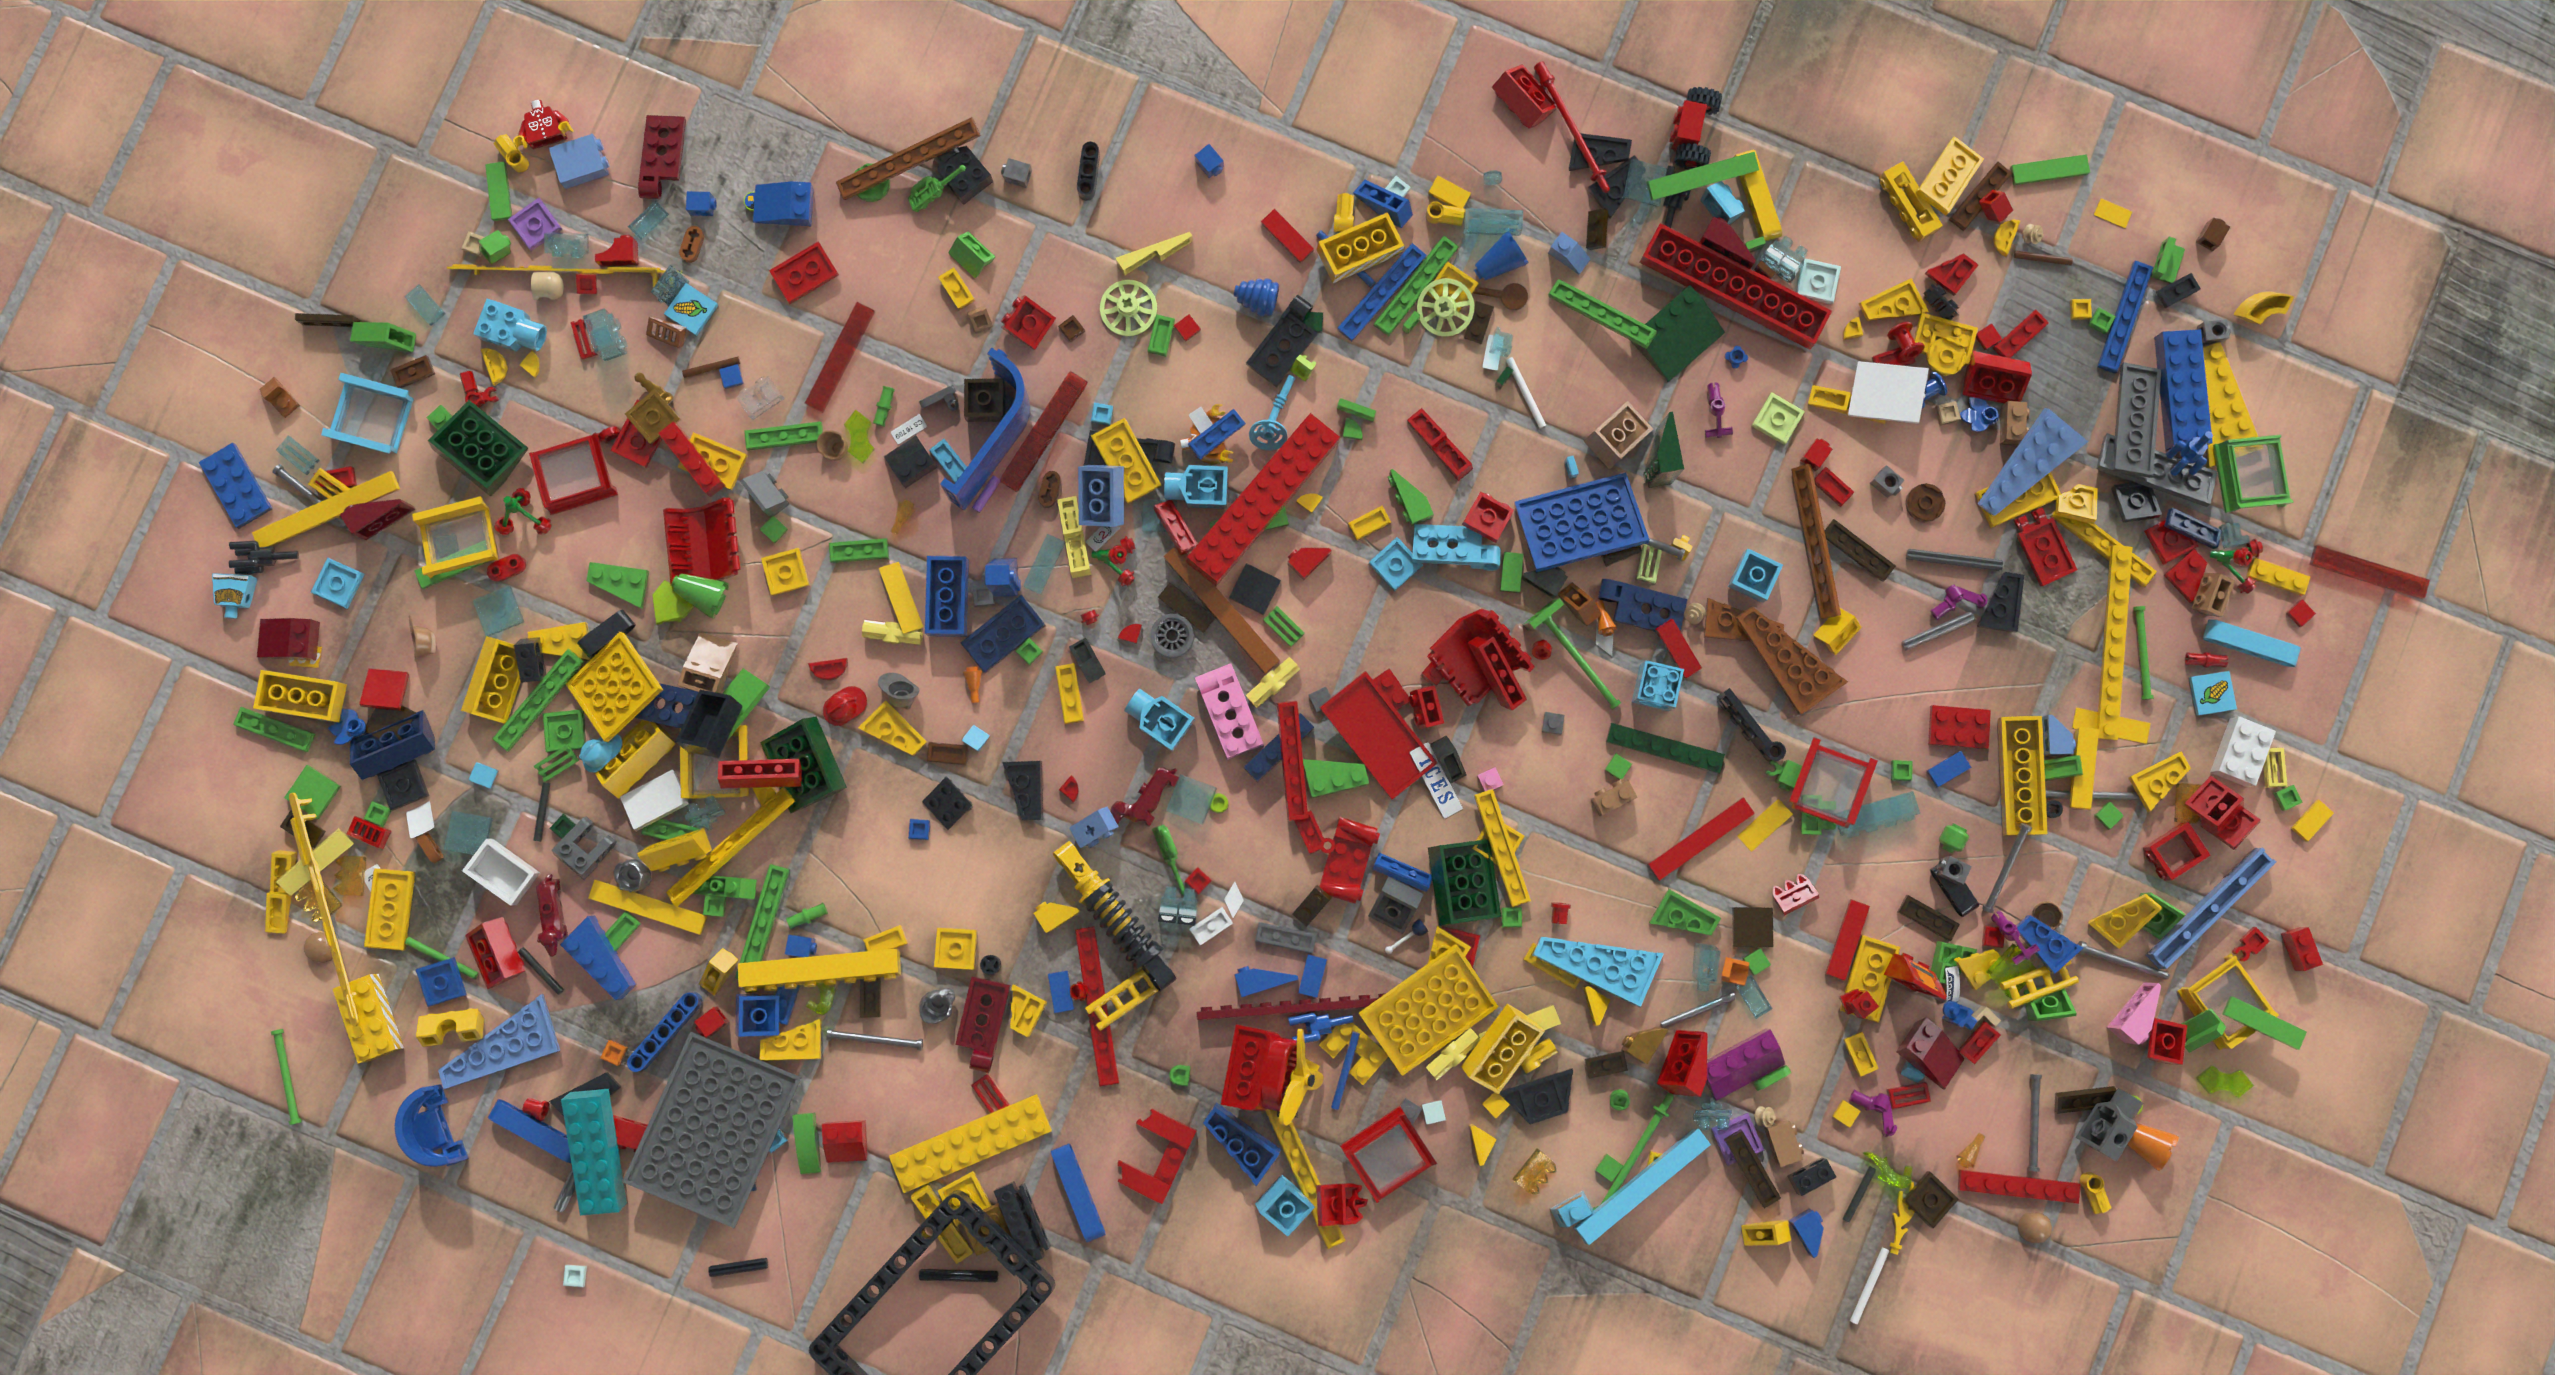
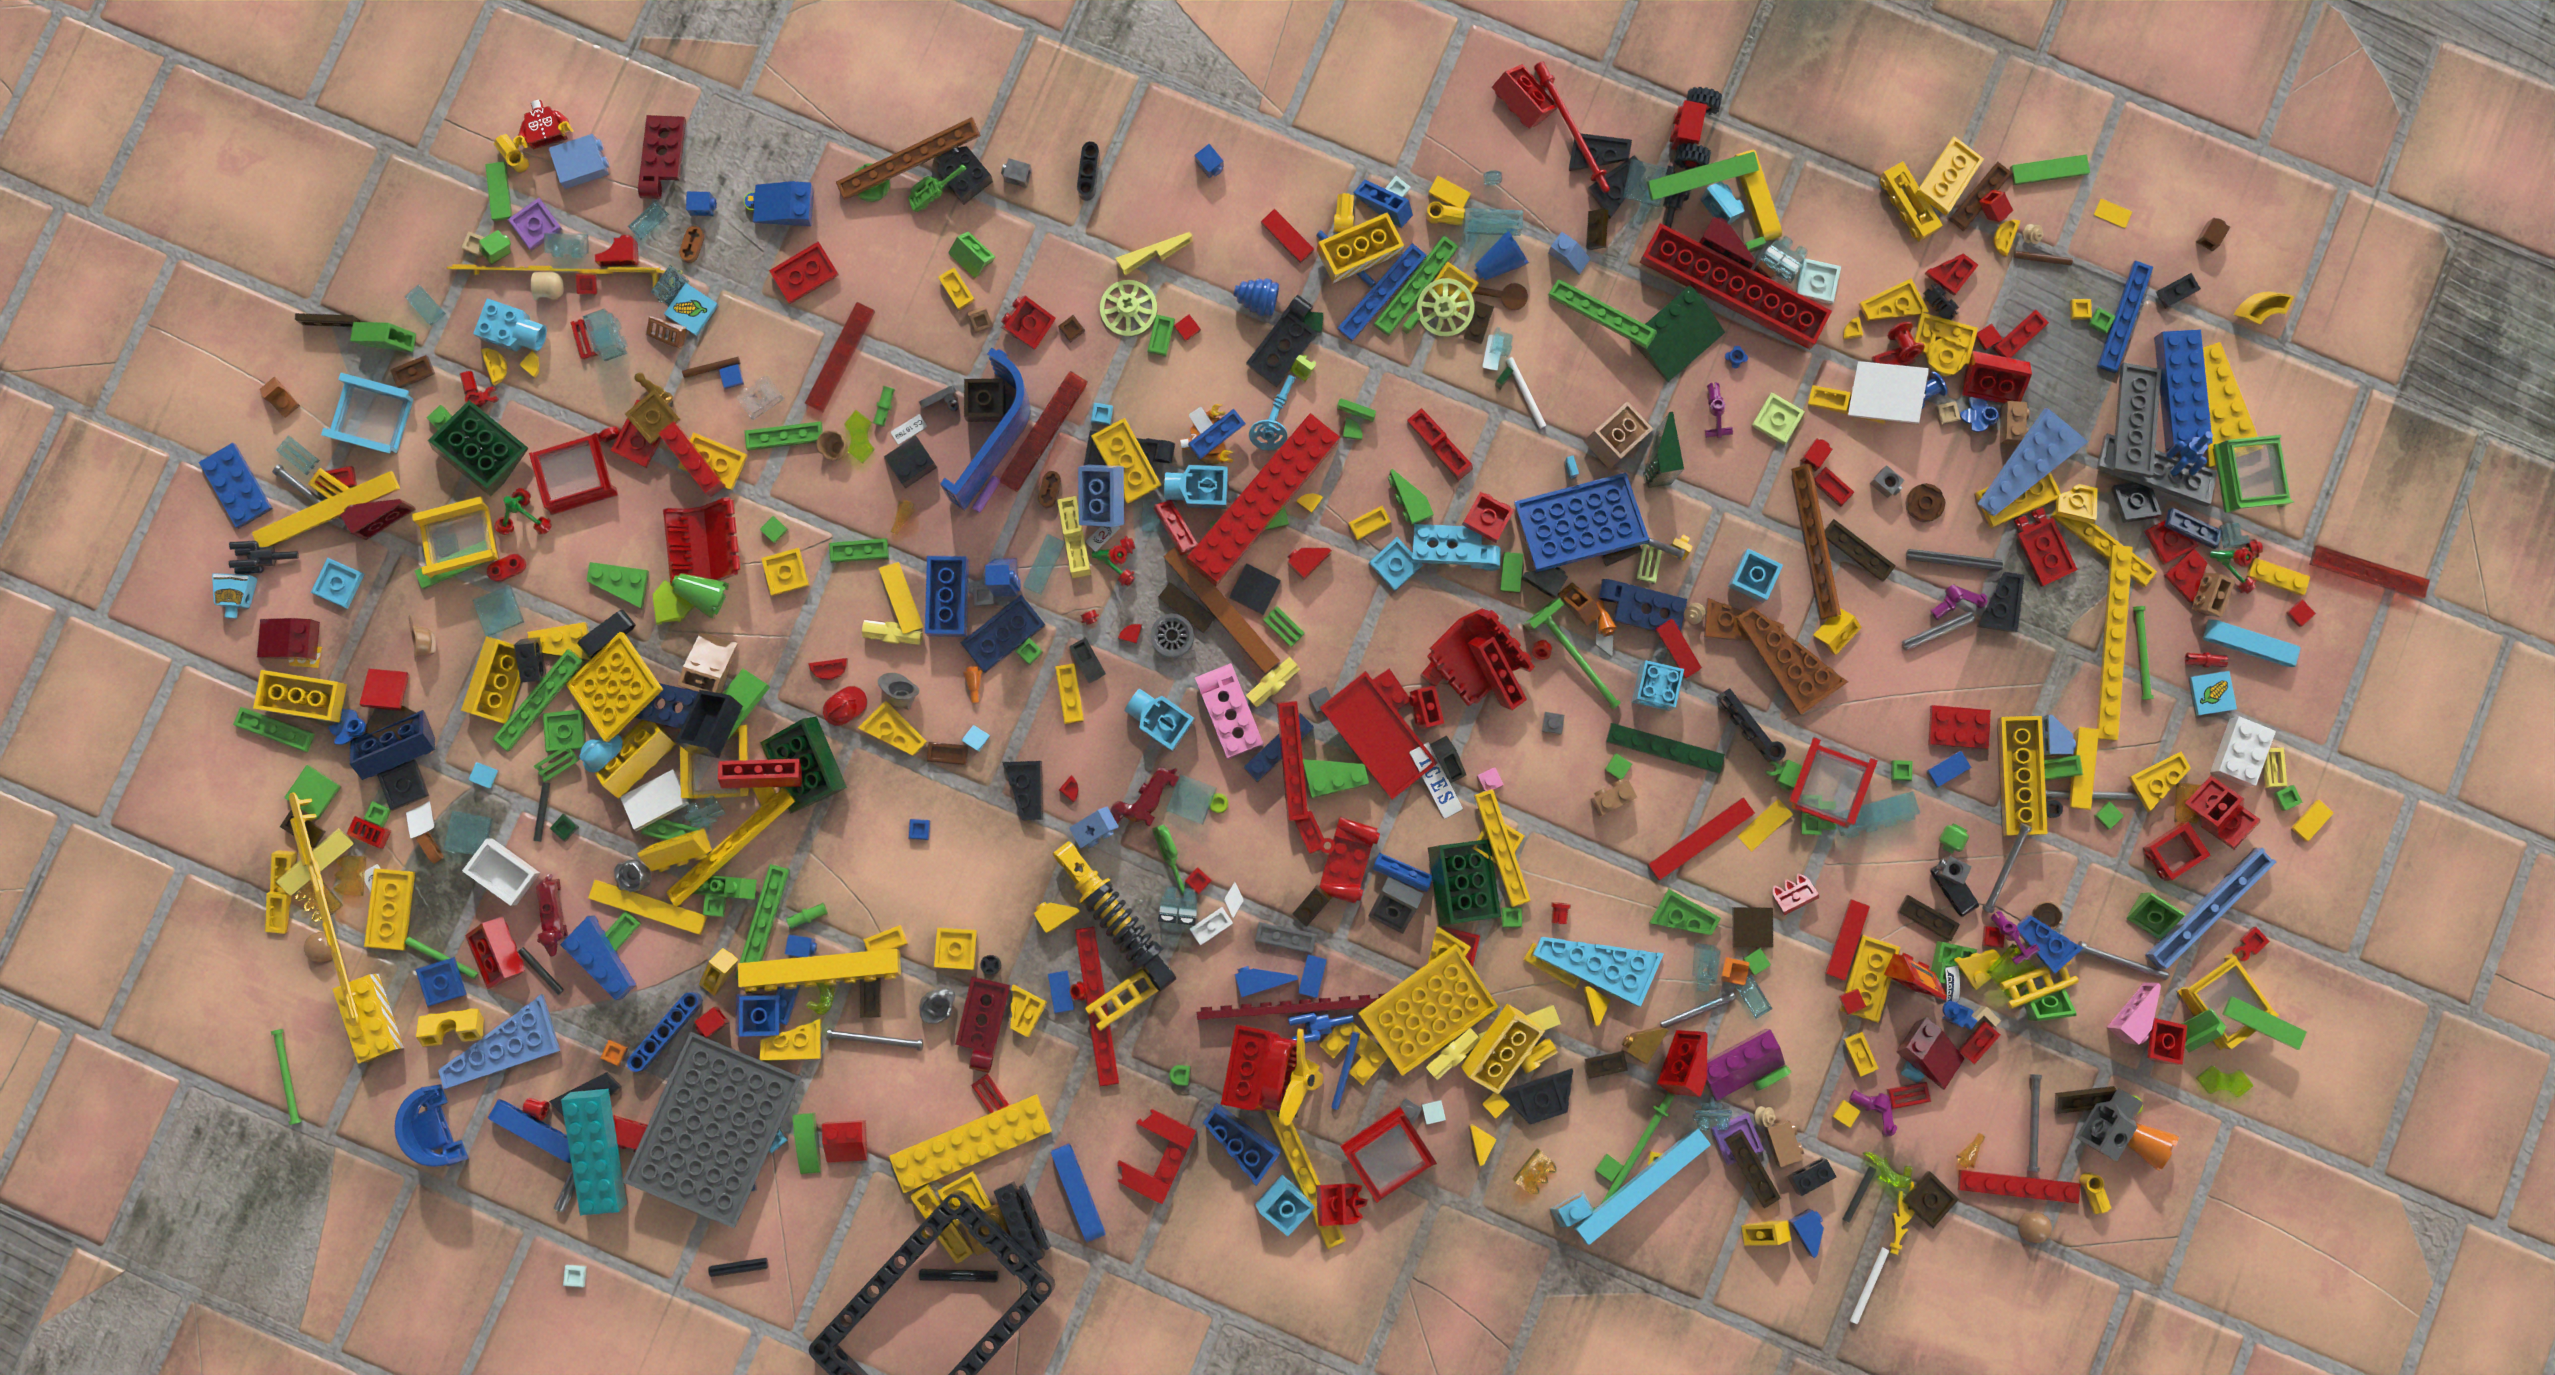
(574, 857): dark grey brick -> none
(765, 493): slope -> none
(947, 803): black hinge -> none
(948, 459): medium azure tile -> none
(1418, 929): hinge -> none
(1619, 1100): bright green tile -> none
(1862, 1004): red brick -> none
(2126, 920): yellow wing -> none
(2128, 728): yellow sticker -> none
(2168, 261): bright green panel -> none
(2220, 326): flat silver brick -> none
(2301, 949): red brick -> none

